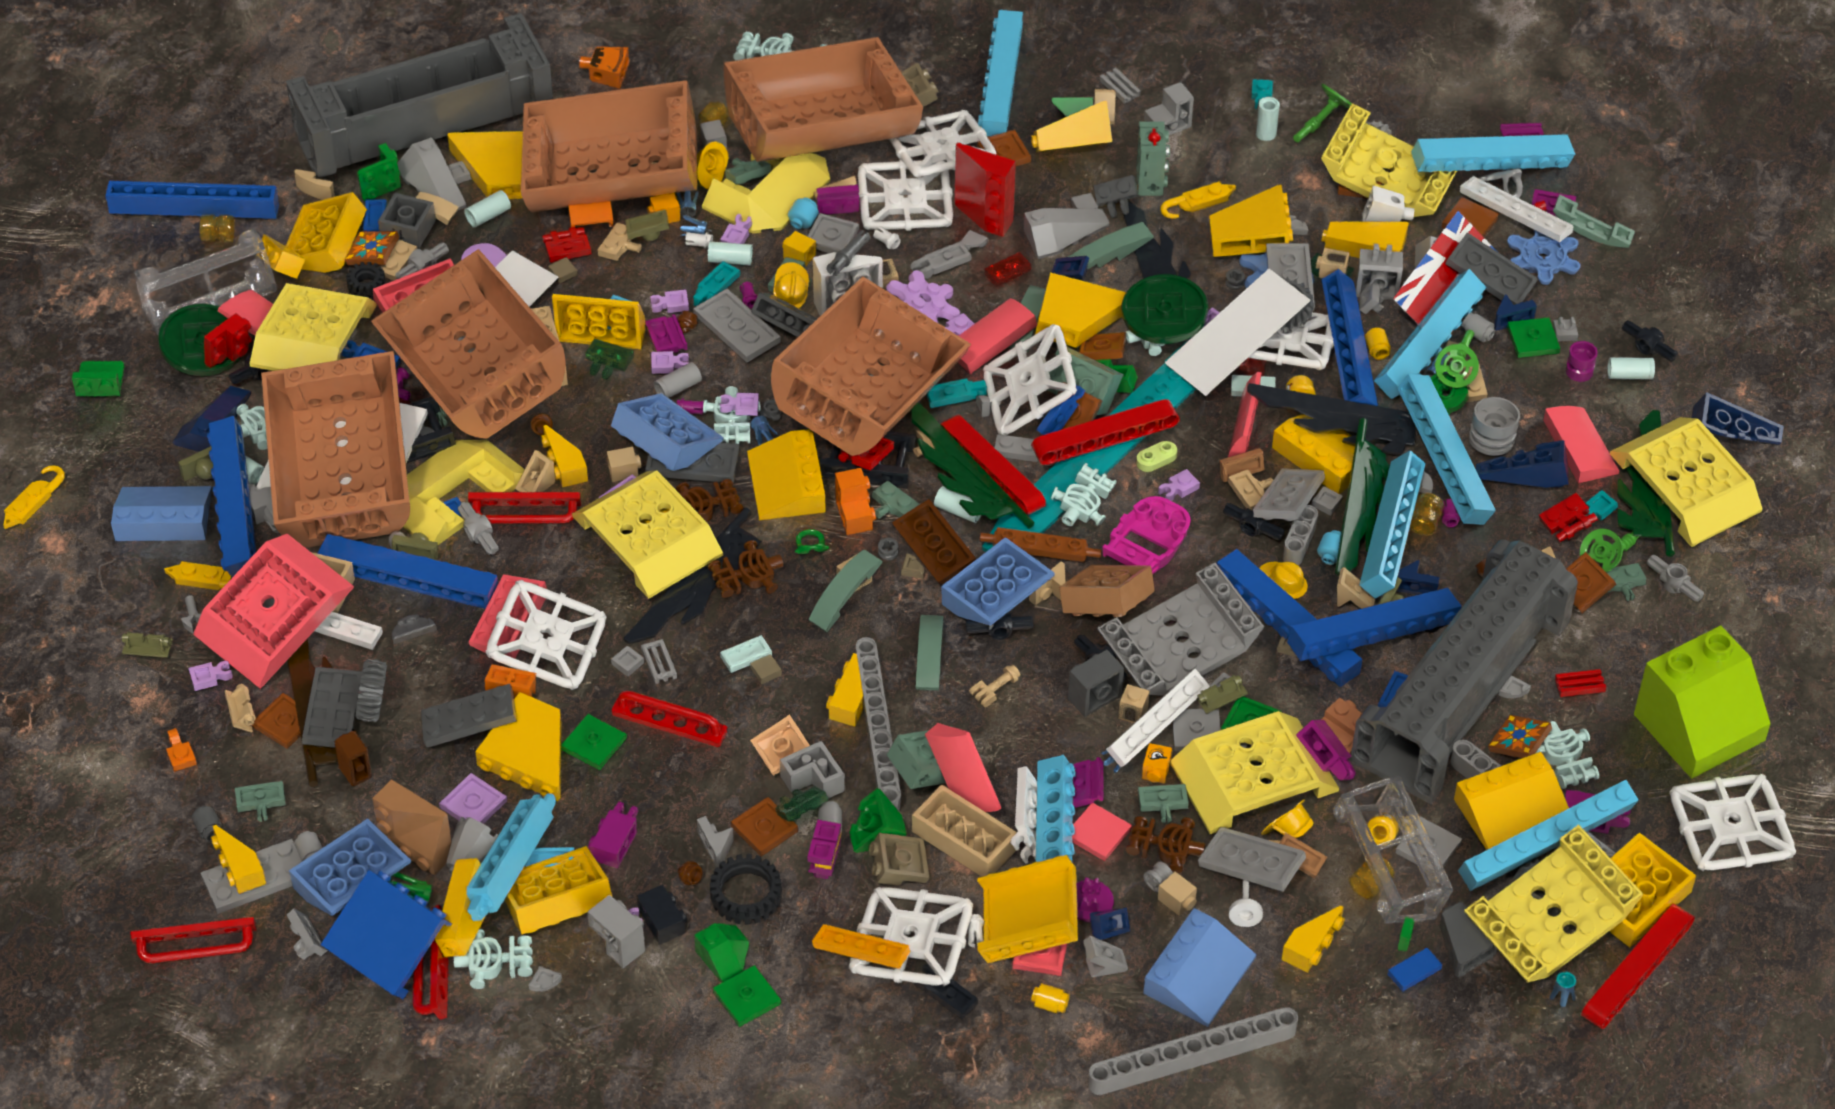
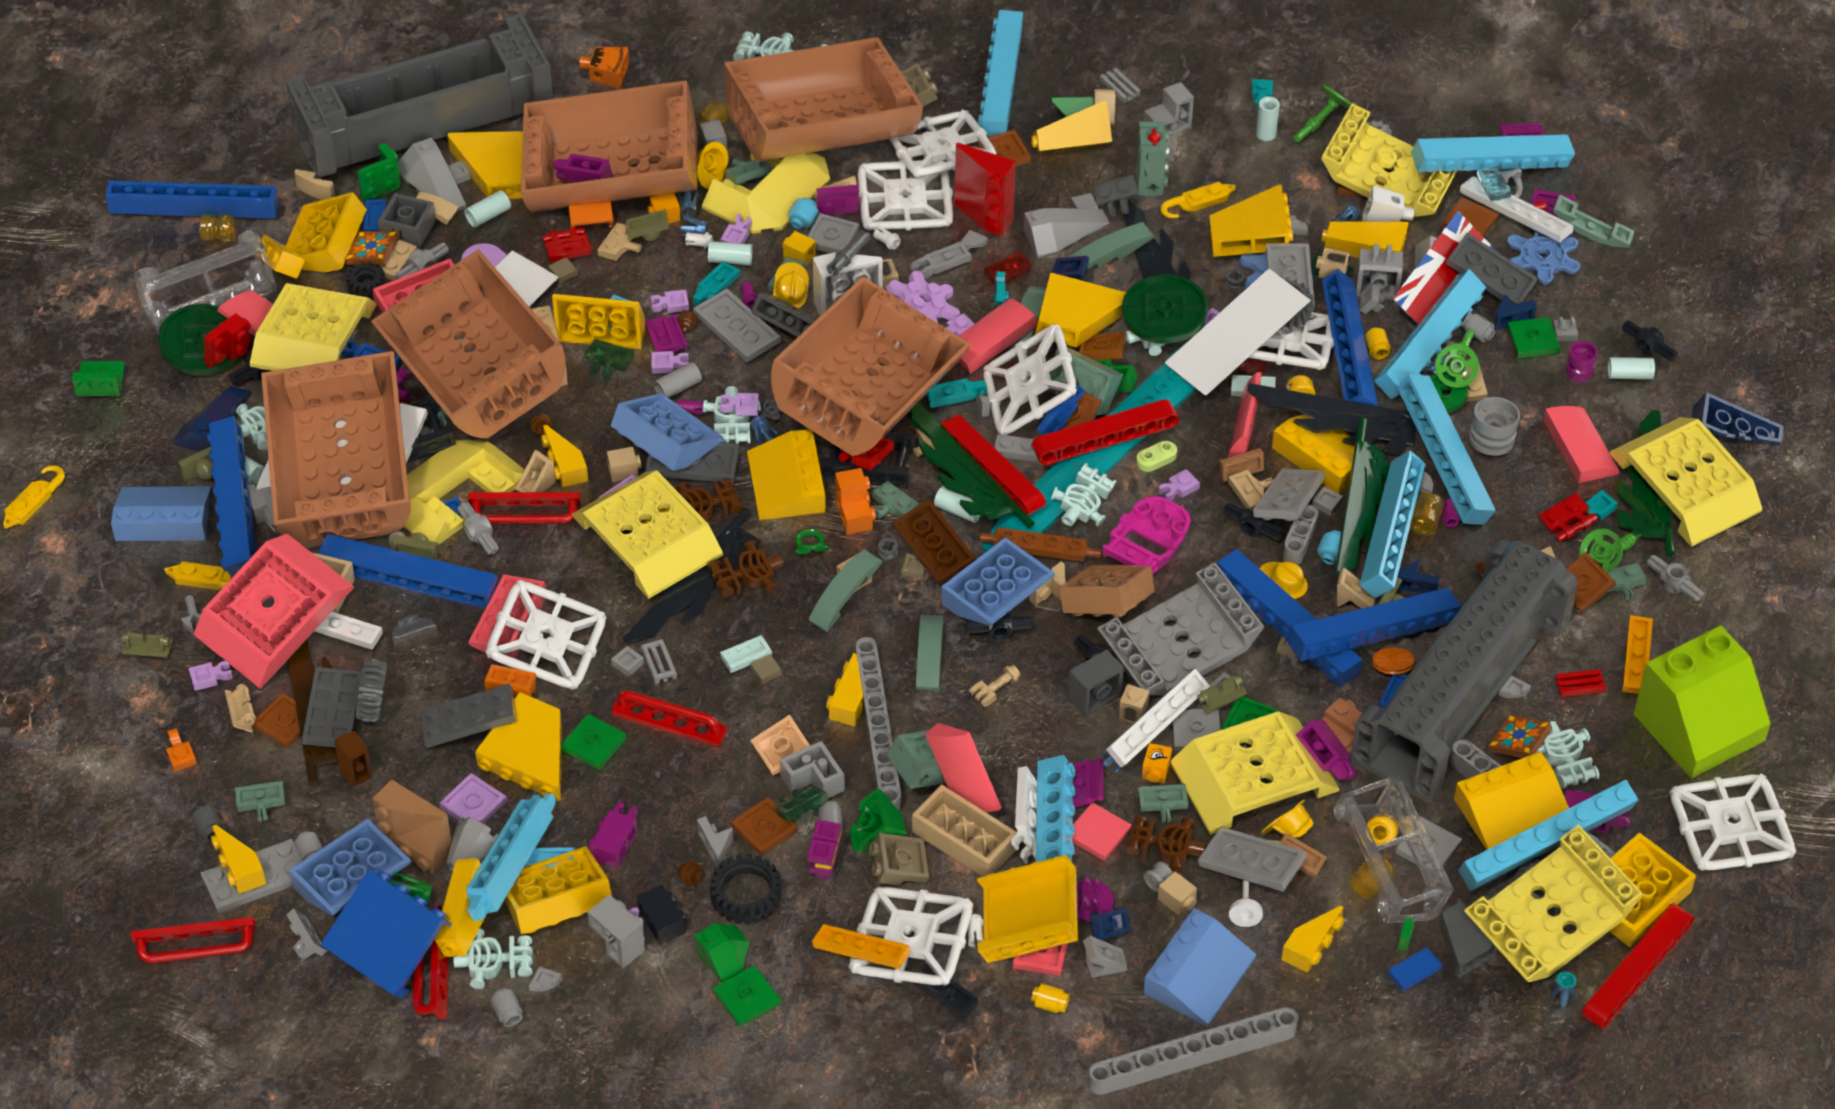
(506, 1007): none -> light grey brick
(582, 168): none -> magenta hinge
(1000, 294): none -> teal plate
(1349, 214): none -> flat silver piece
(1393, 660): none -> orange wheel
(1493, 183): none -> clear light blue plate
(1540, 467): dark blue wedge -> none
(1637, 652): none -> light orange plate

